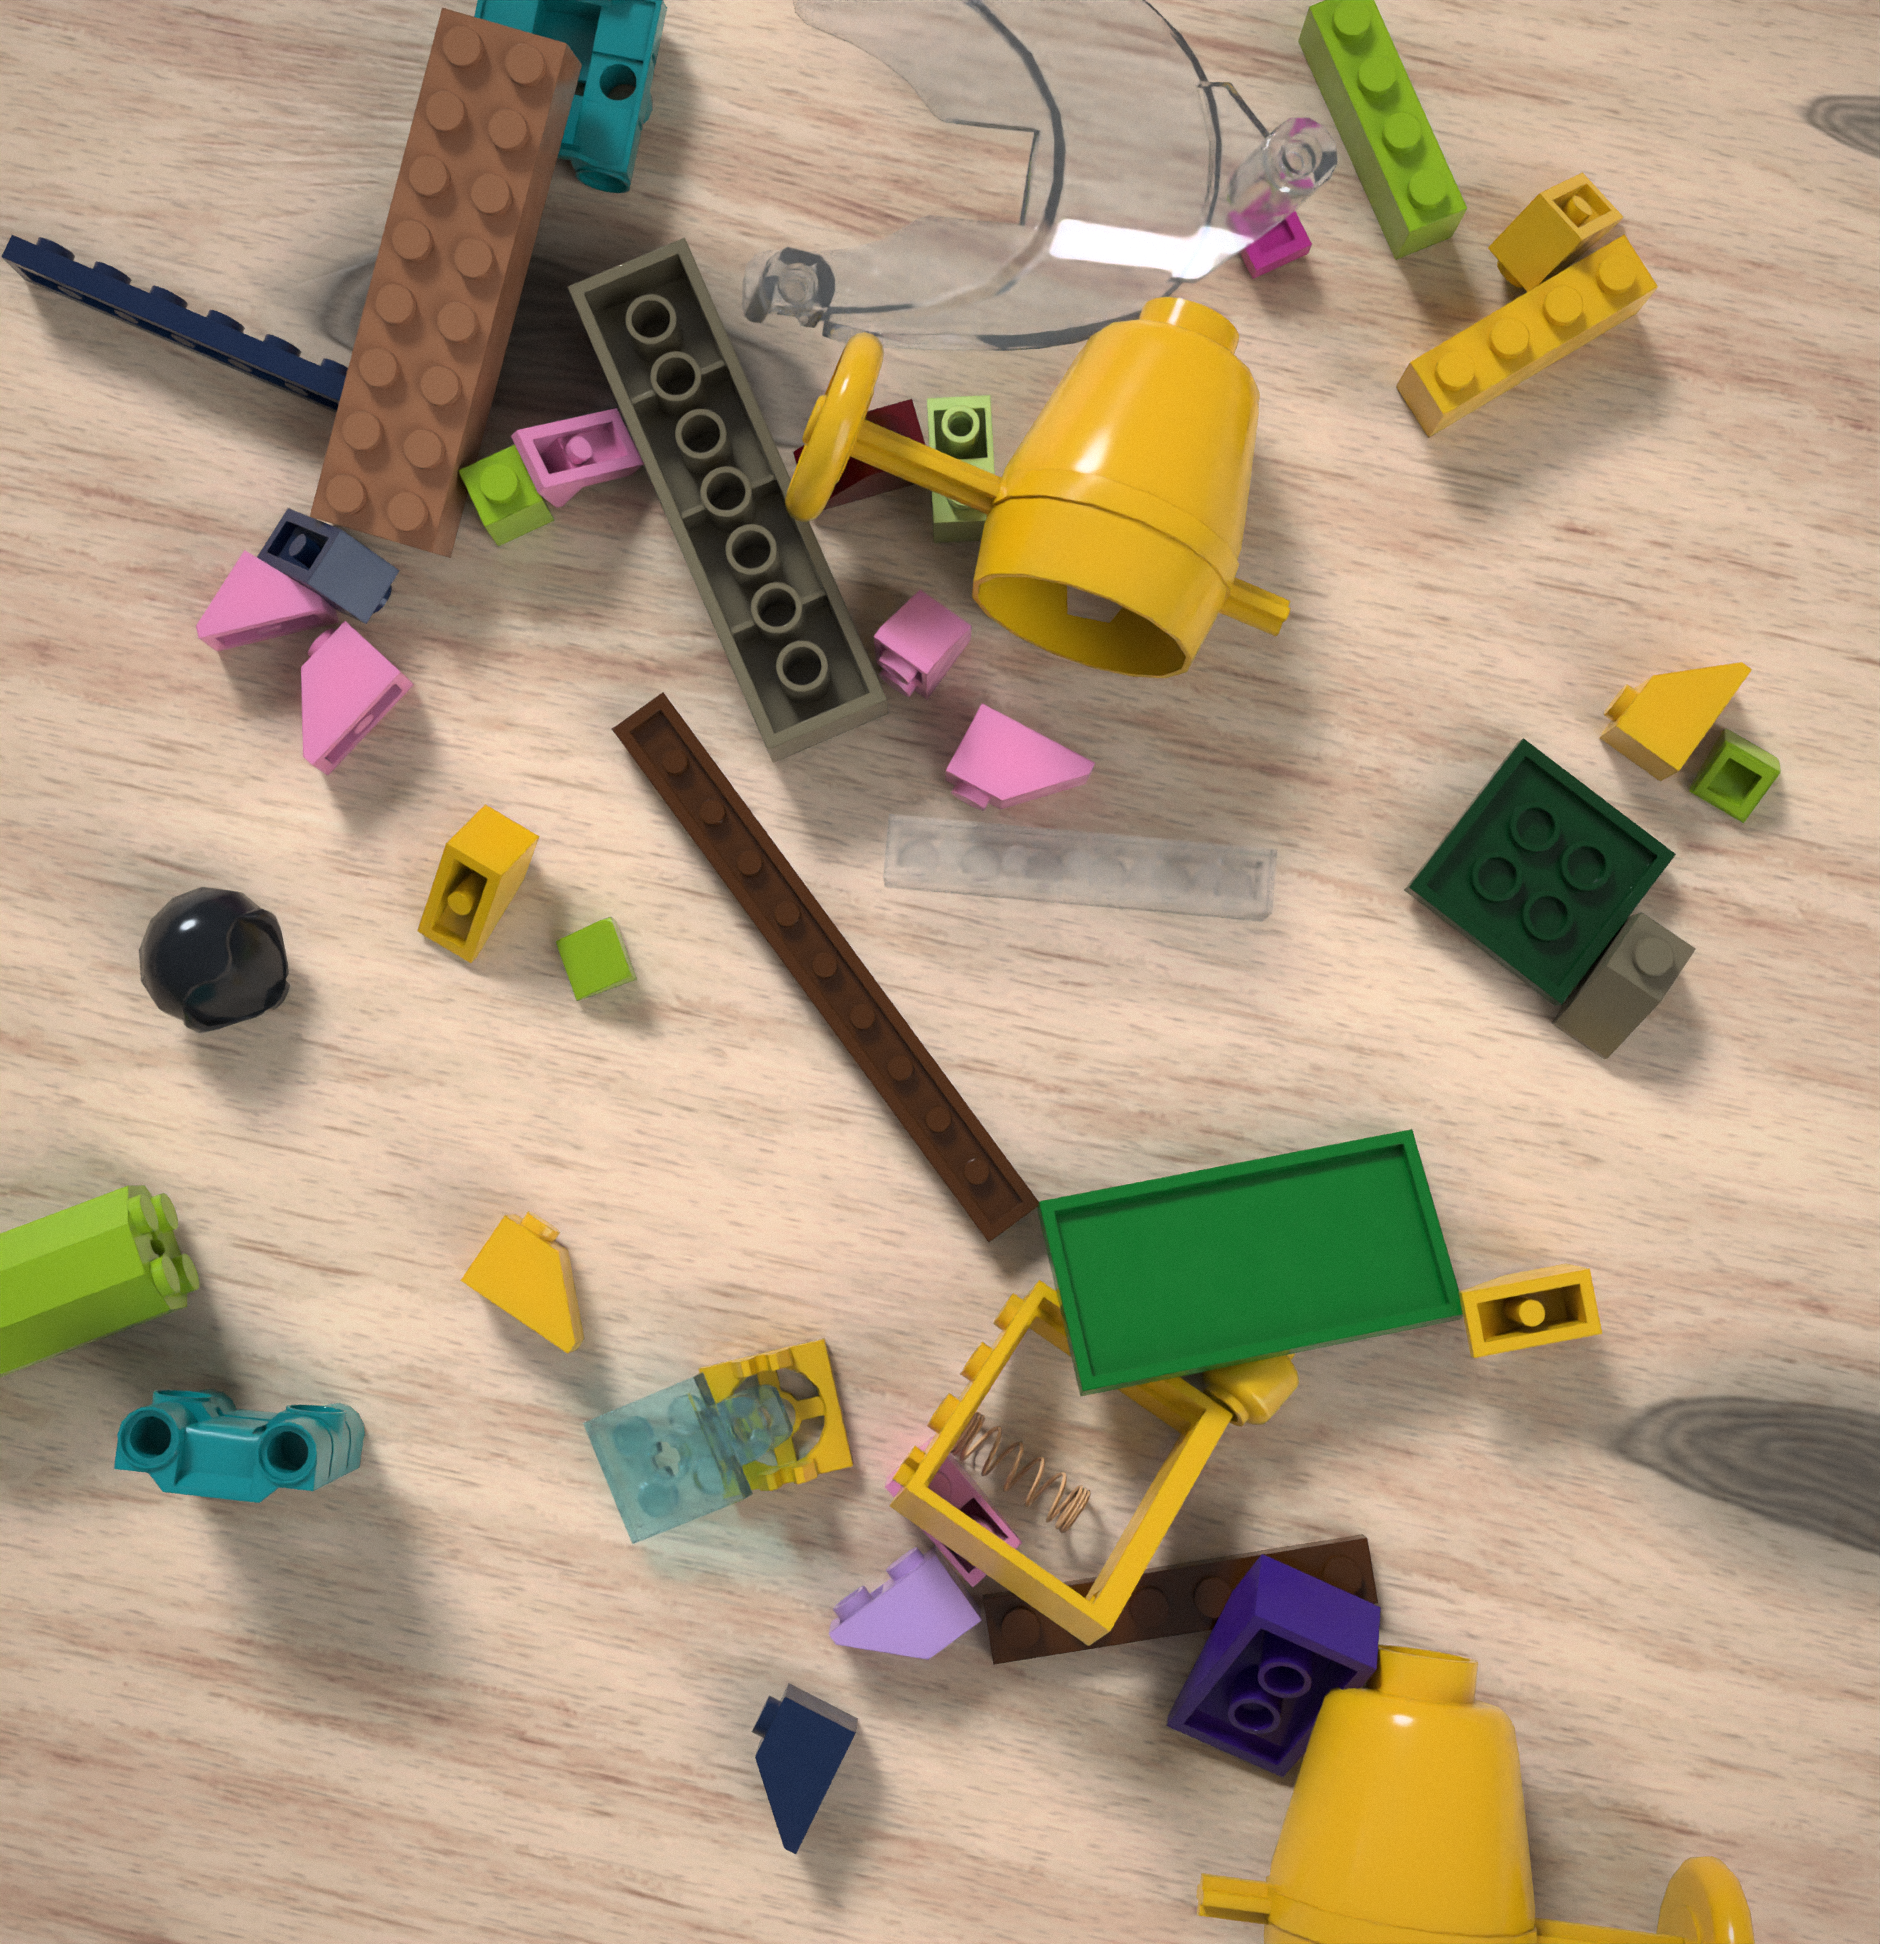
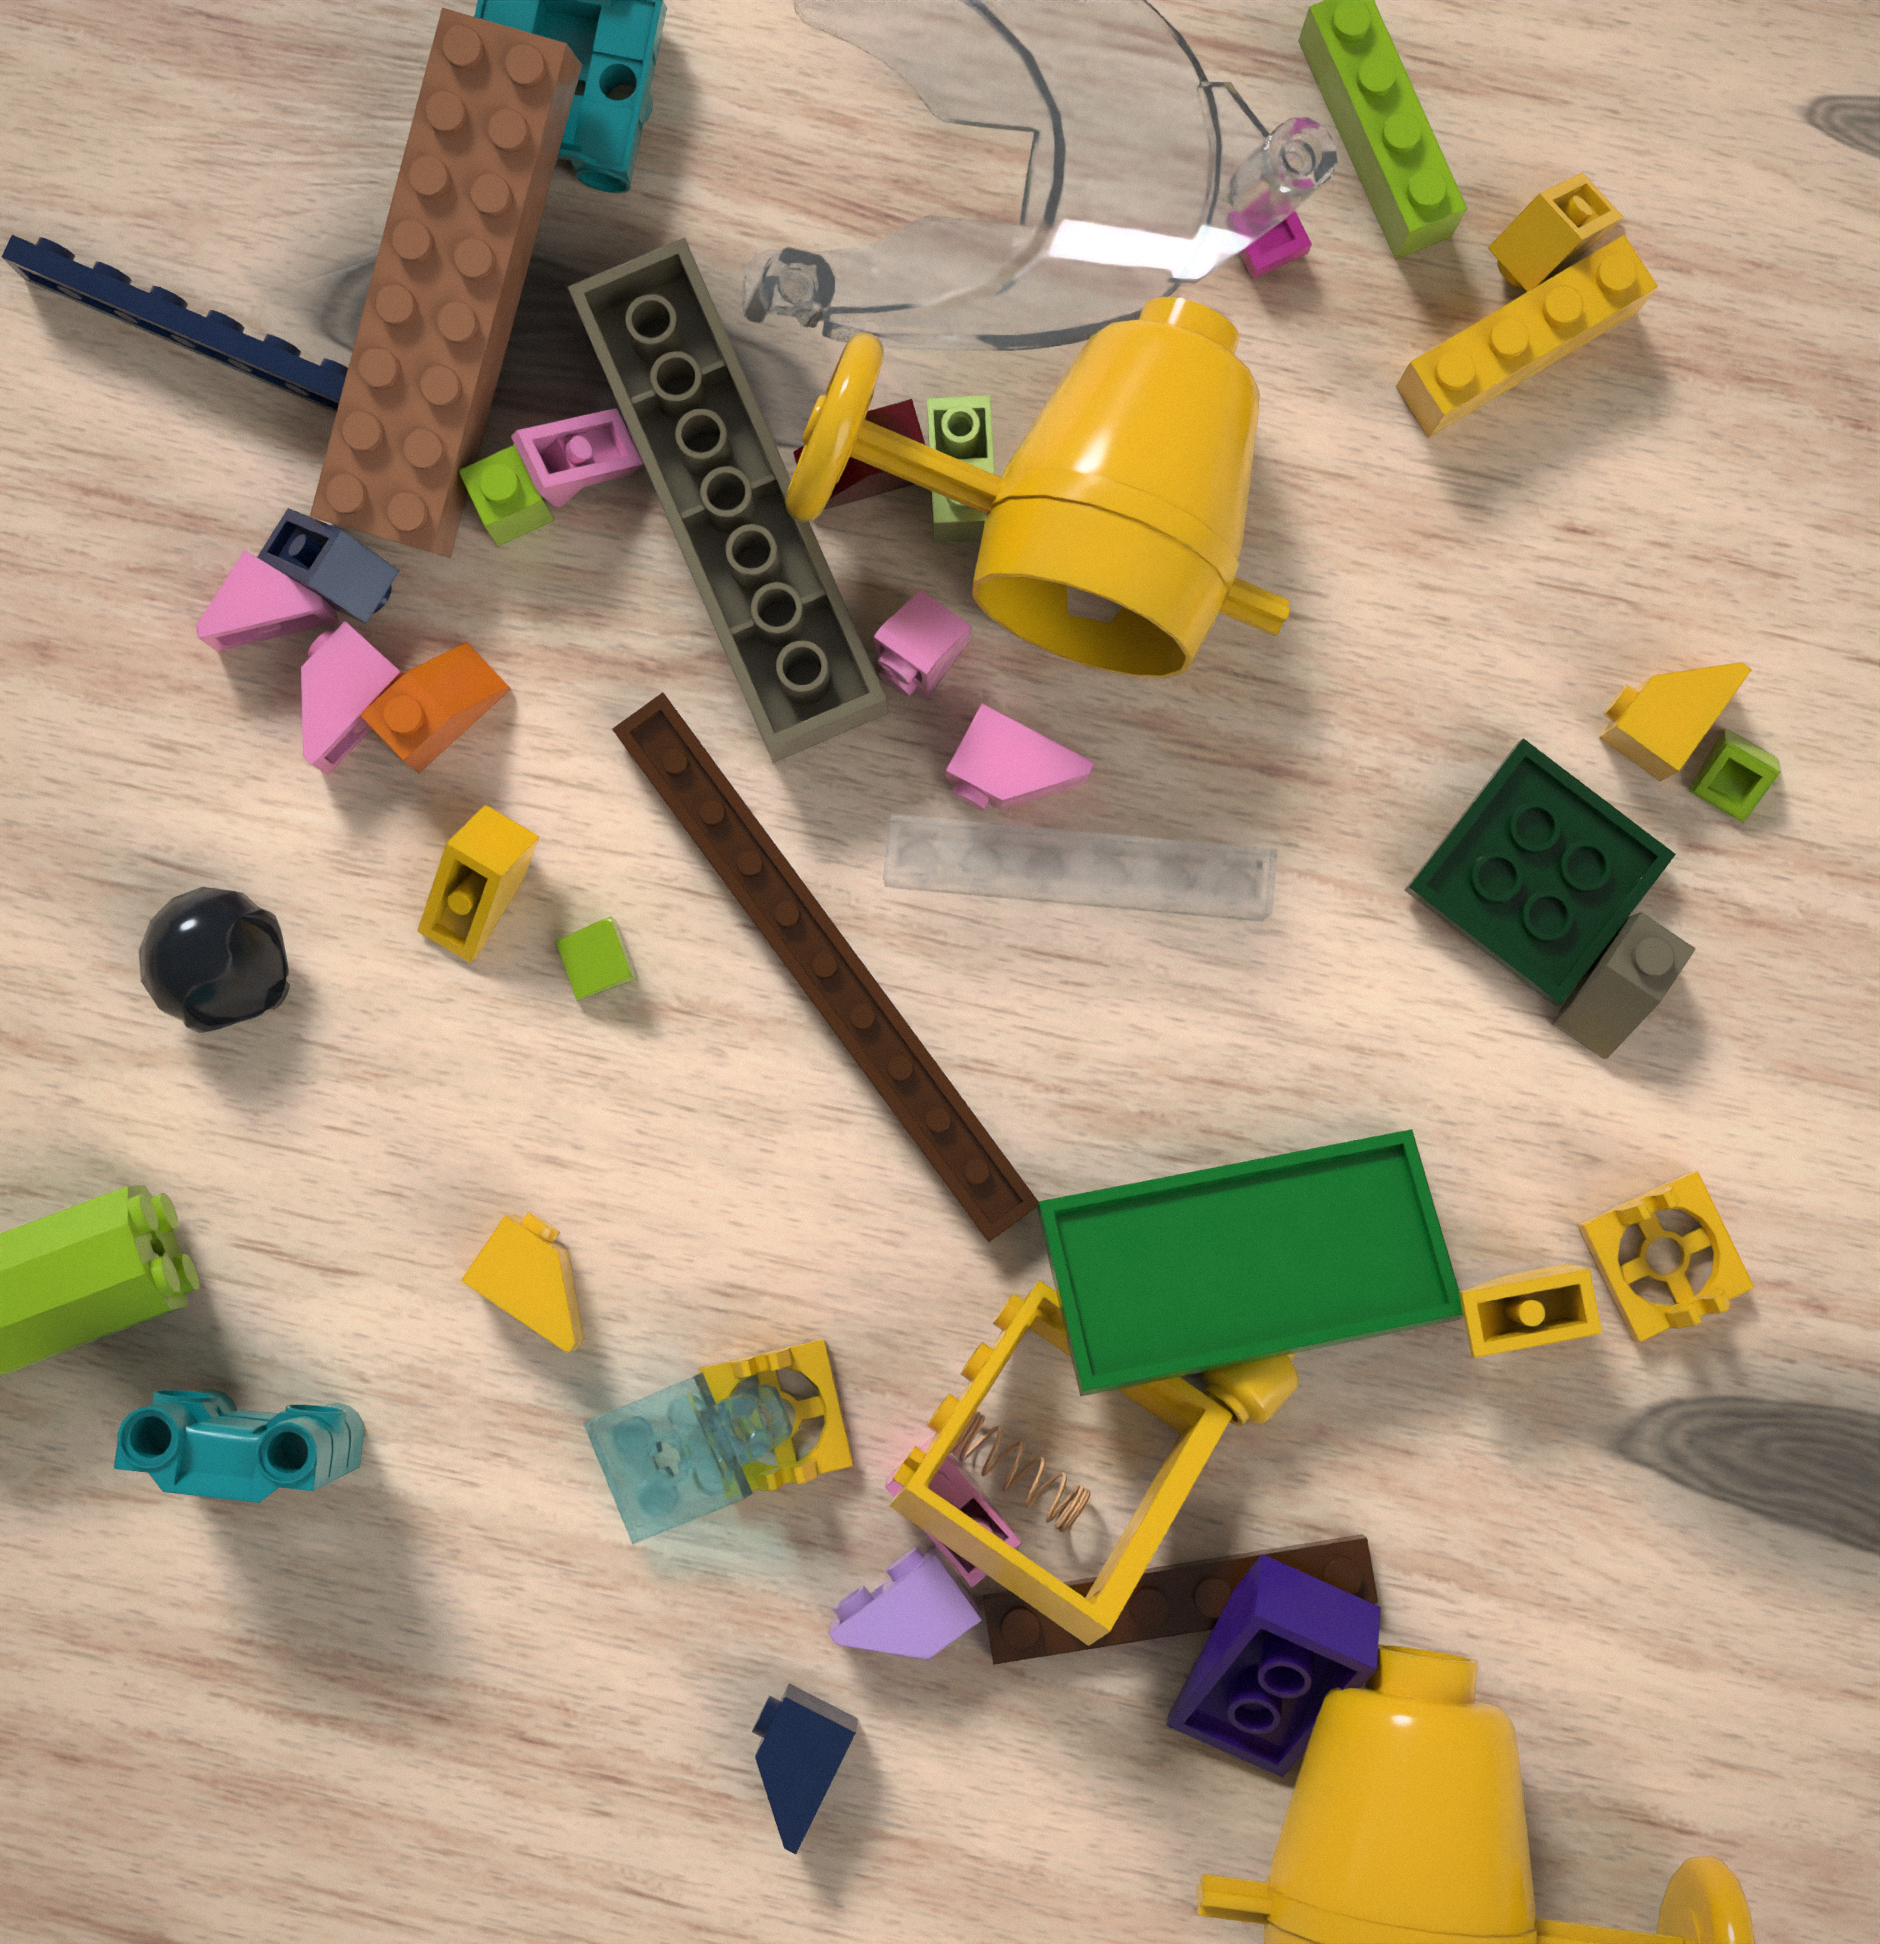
(435, 705): none -> orange slope
(1728, 1272): none -> yellow piece

